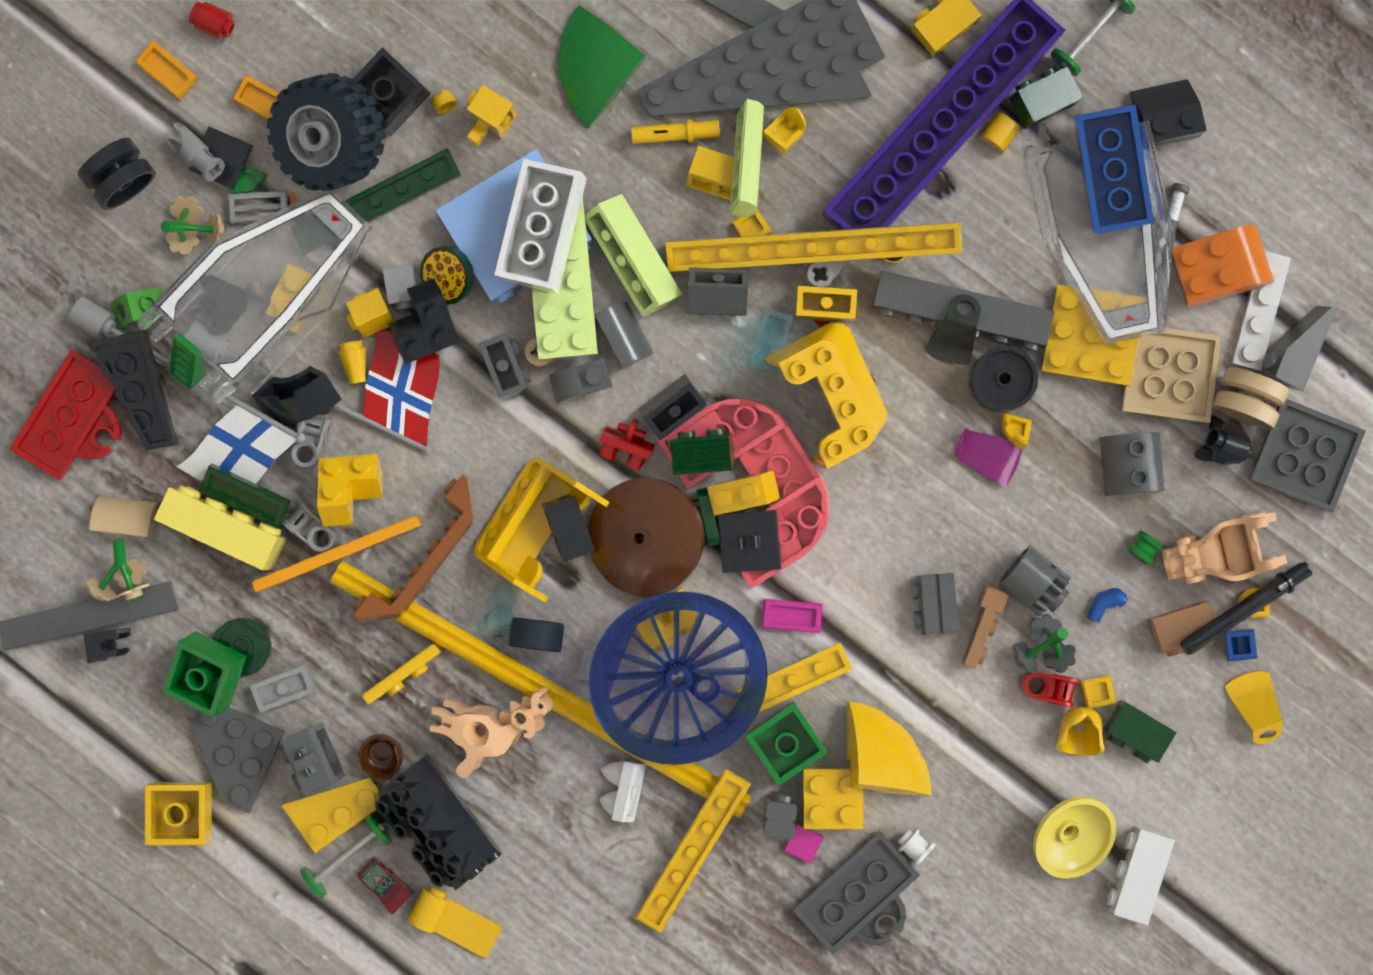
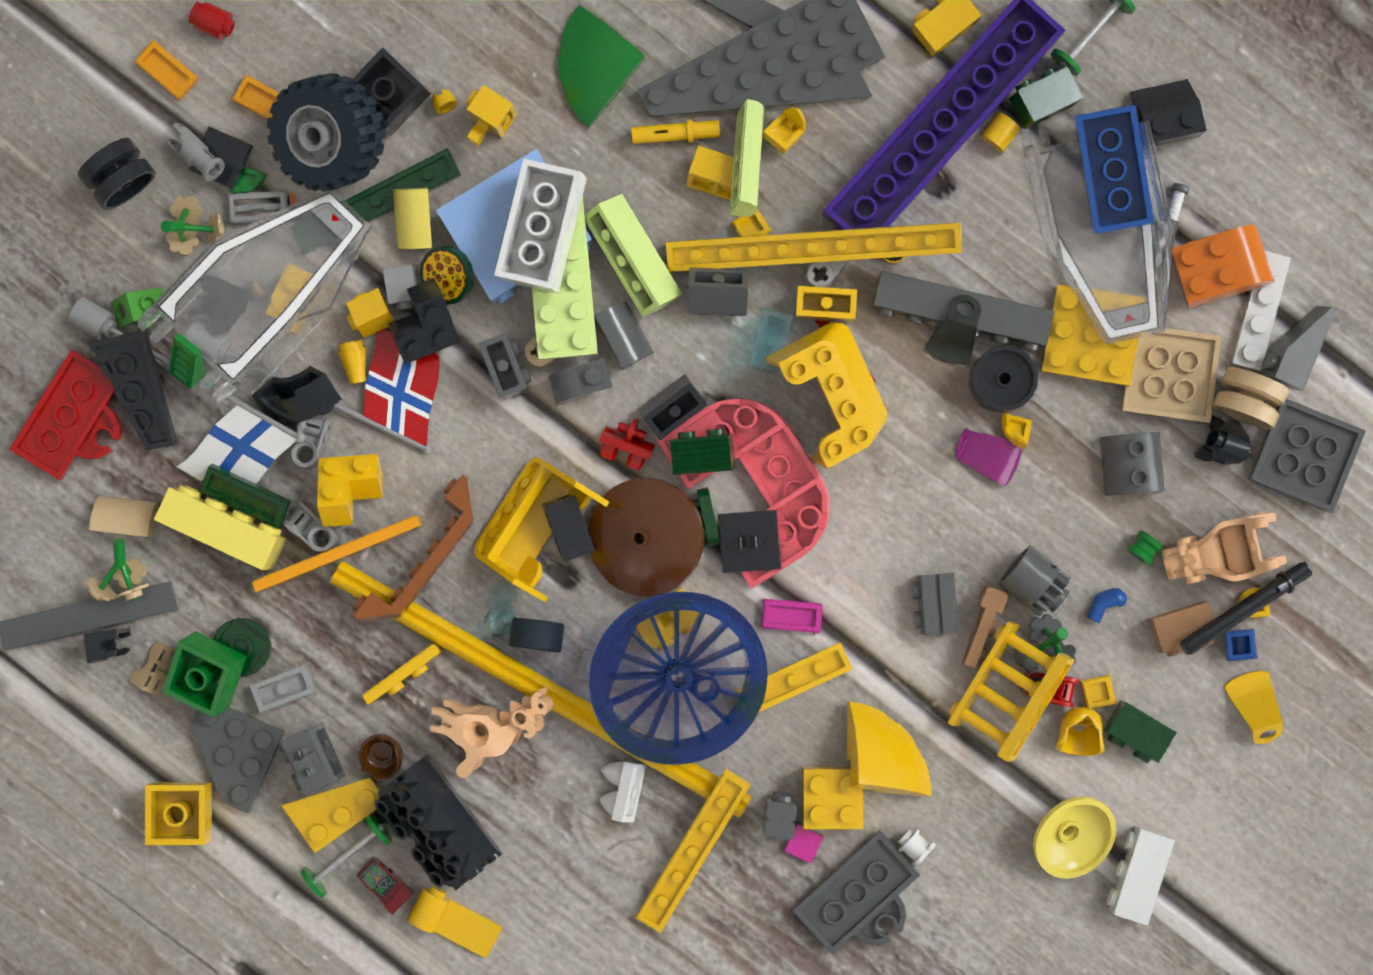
(140, 677): none -> tan piece
(412, 218): none -> light yellow brick
(743, 492): yellow brick -> none
(786, 743): green brick -> none
(1040, 692): none -> yellow fence

